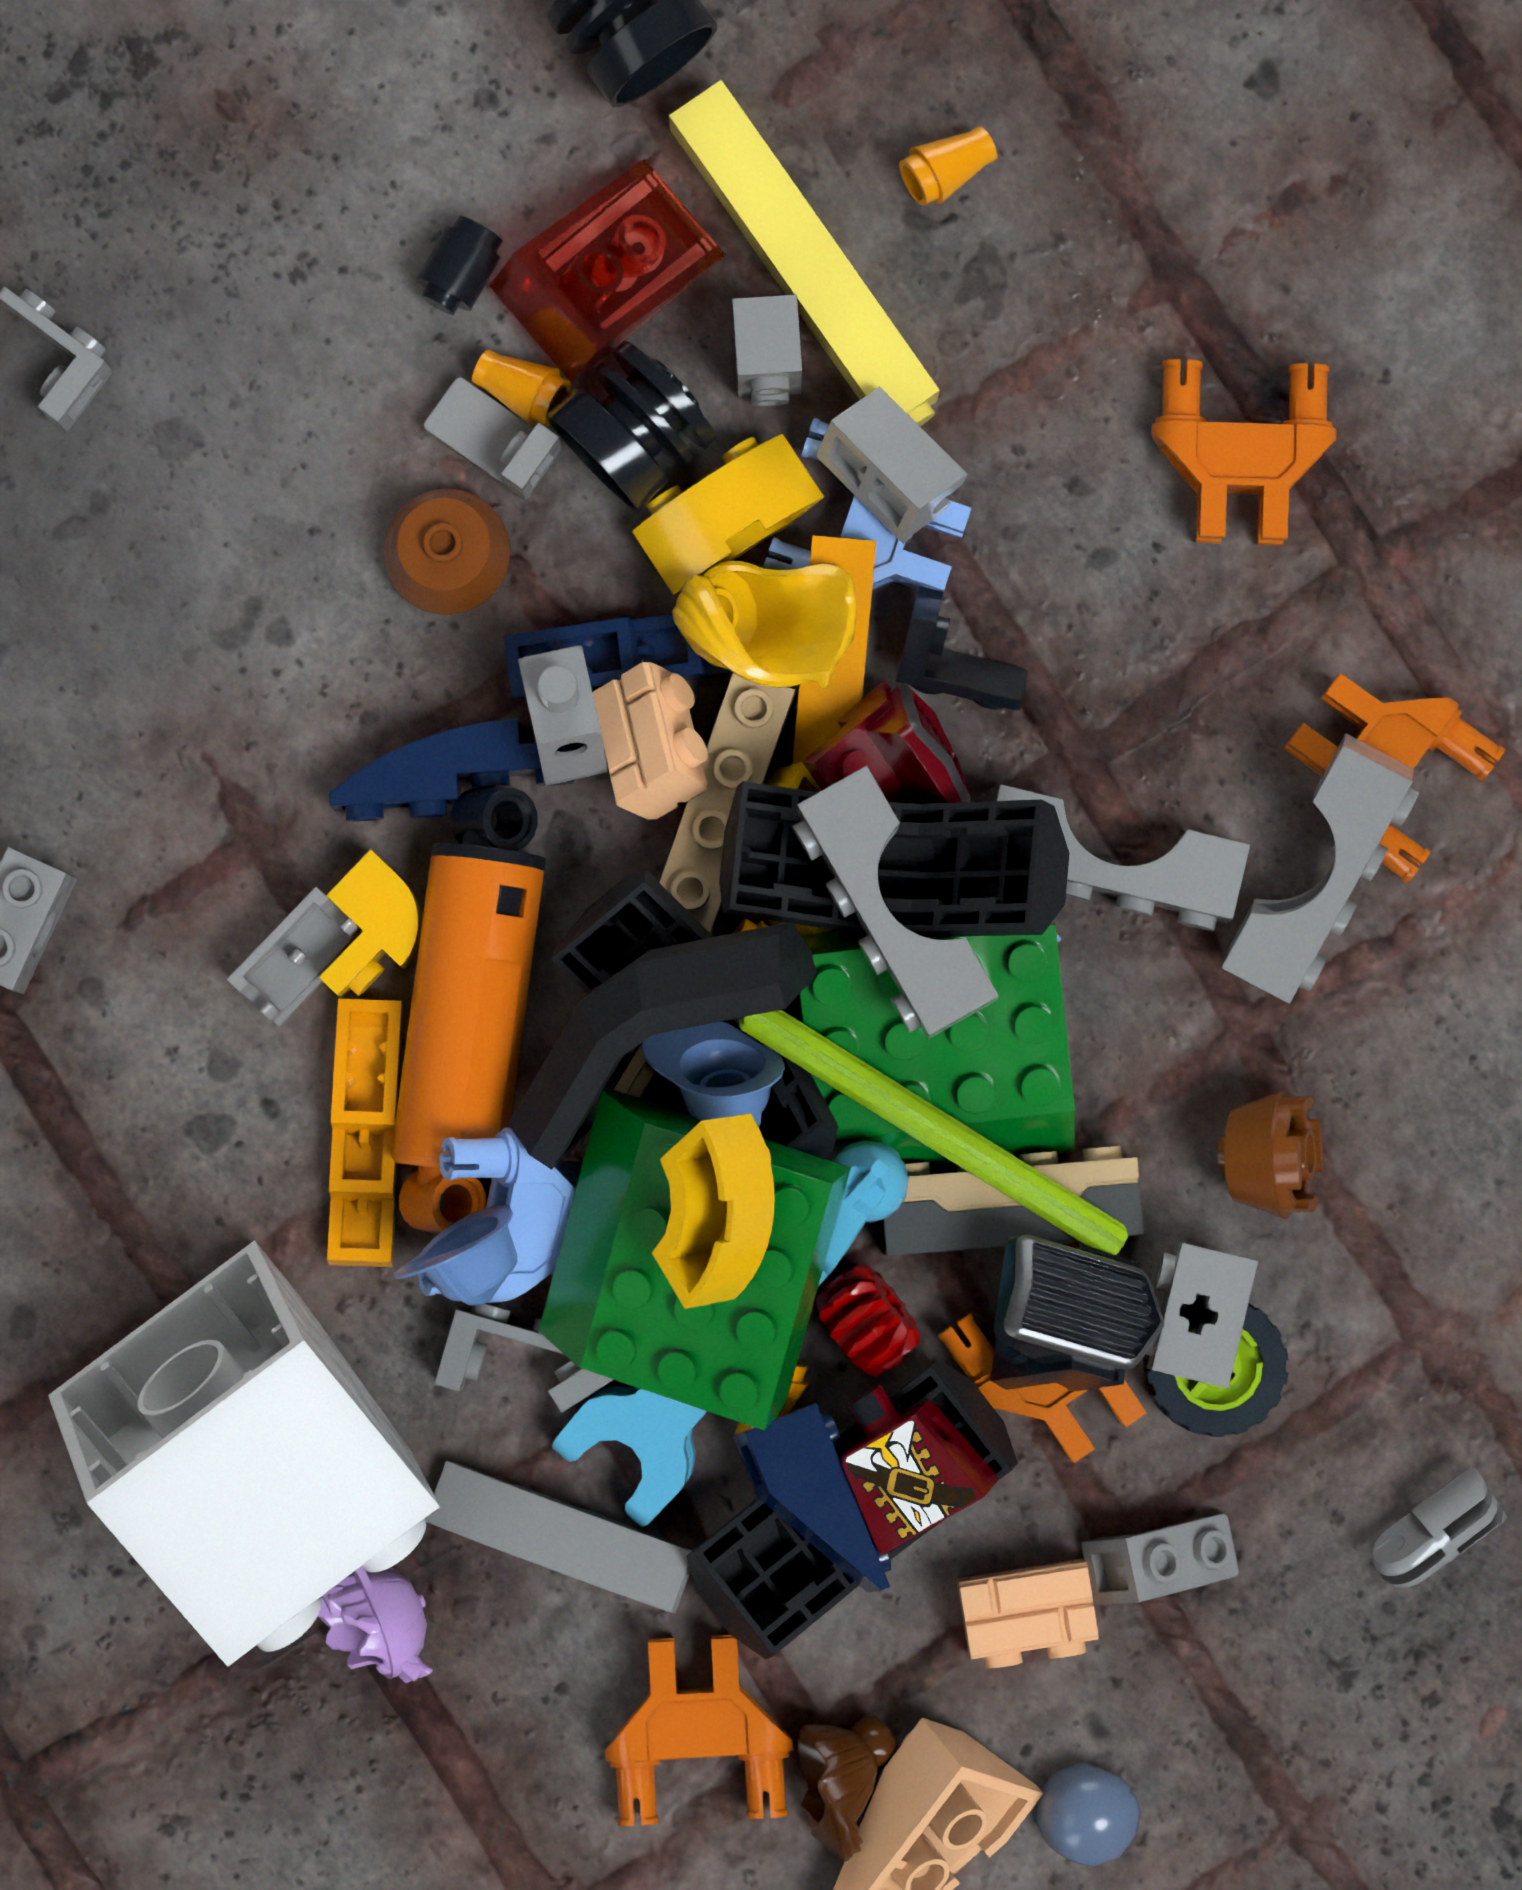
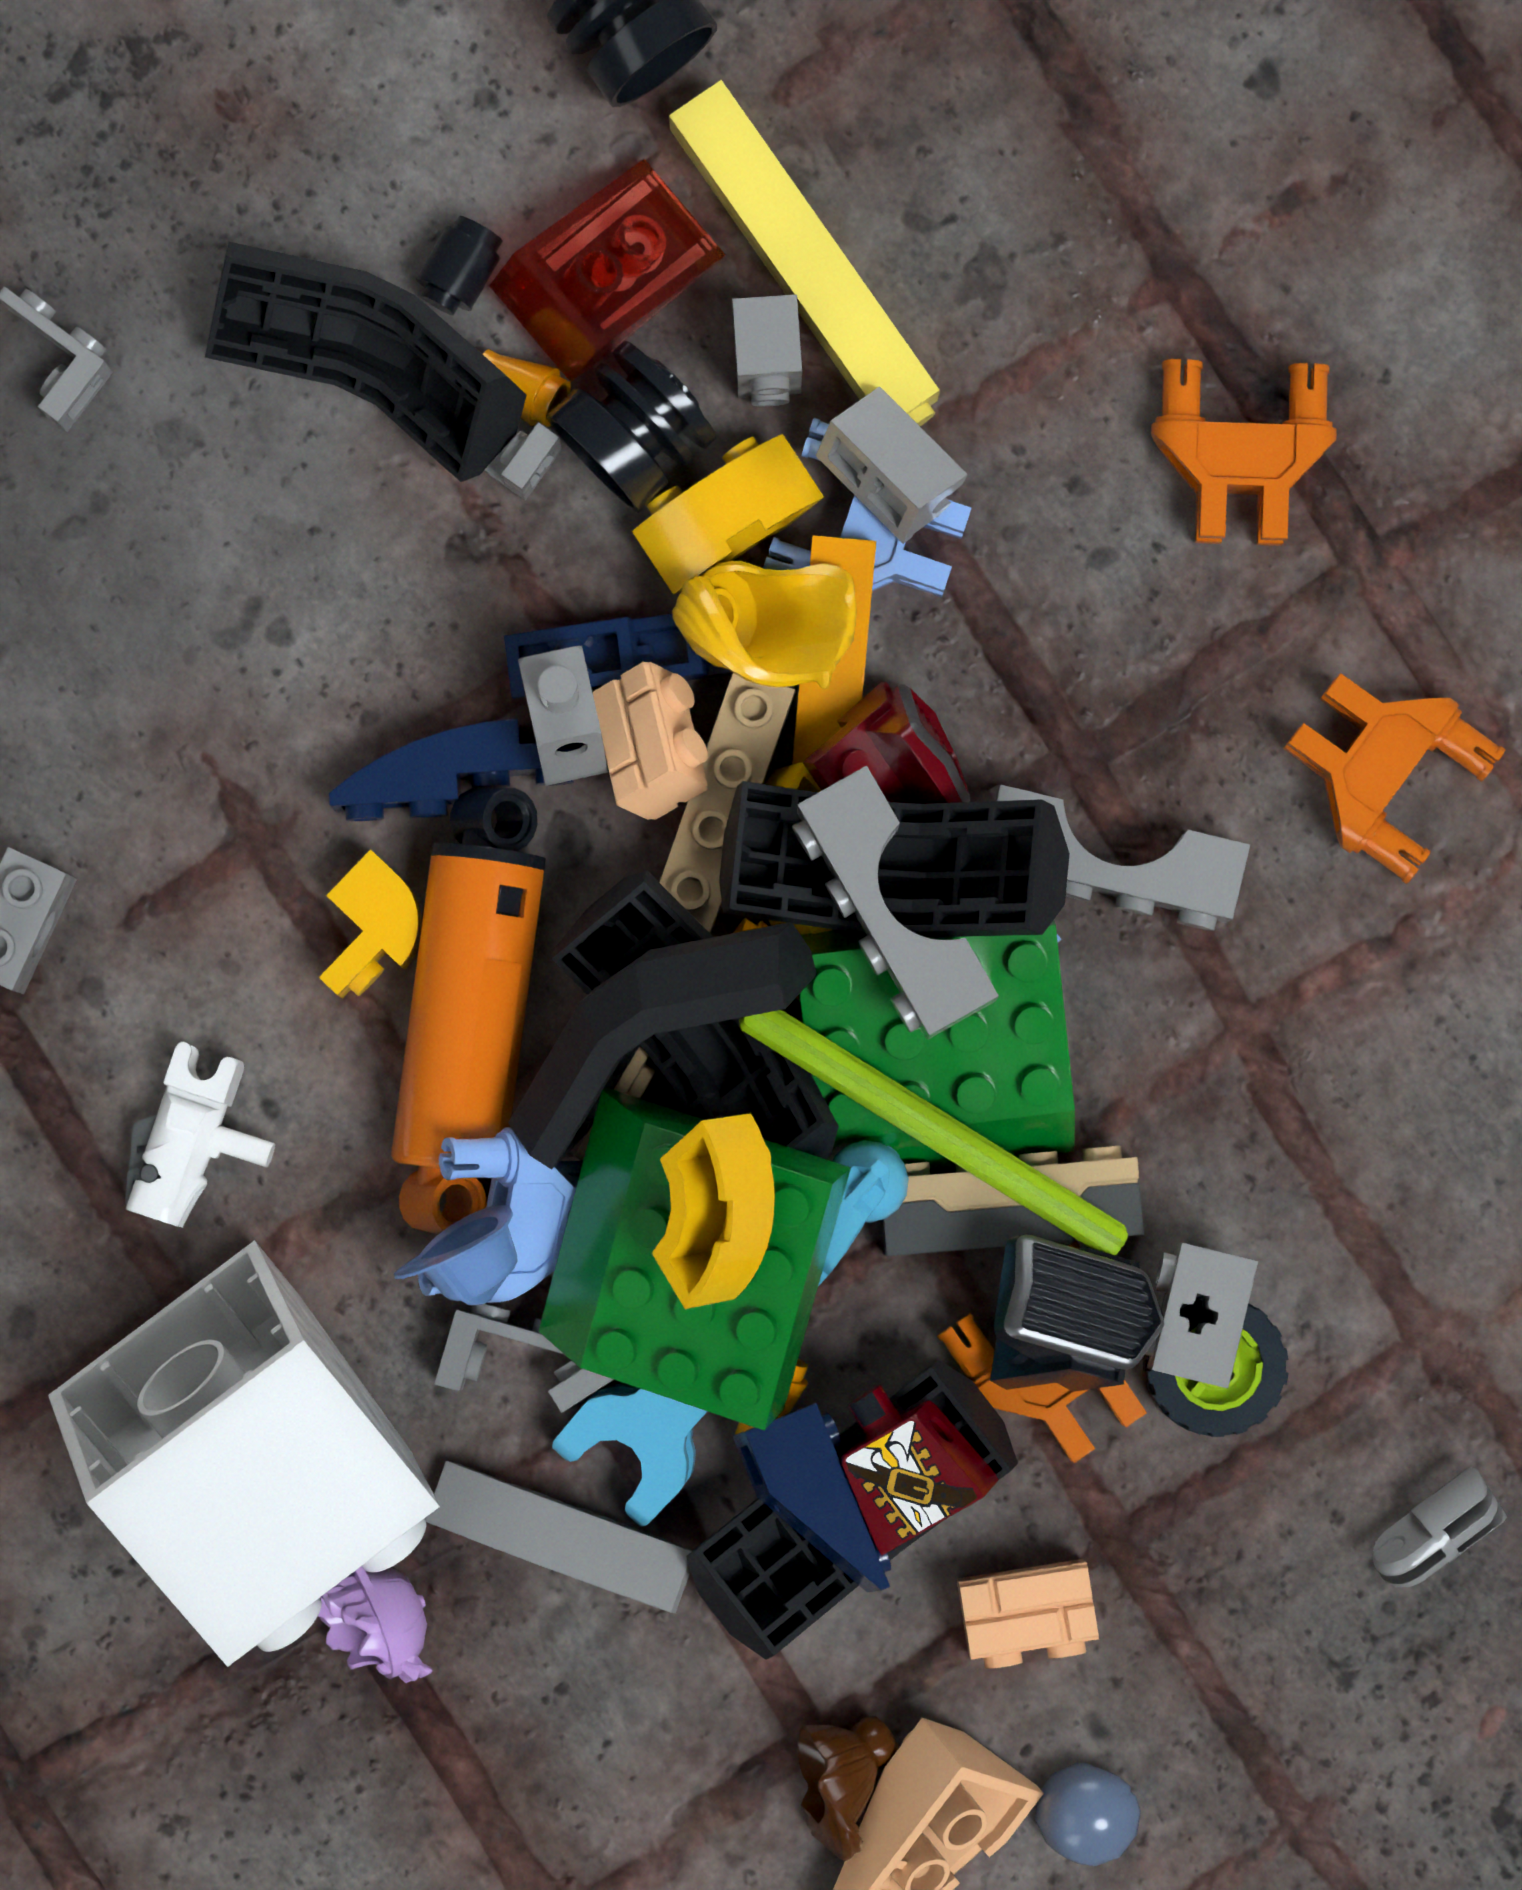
(177, 1143): none -> white piece
(294, 956): light grey hinge -> none
(363, 1132): light orange slope -> none
(370, 341): none -> black piece
(446, 551): dark orange cone -> none
(697, 1725): orange connector -> none
(716, 1069): medium blue piece -> none
(867, 1320): red gear -> none
(940, 671): black bracket -> none
(943, 166): light orange cone -> none
(1160, 1561): light grey bracket -> none
(1272, 1154): dark orange cone -> none
(1282, 938): light grey arch -> none

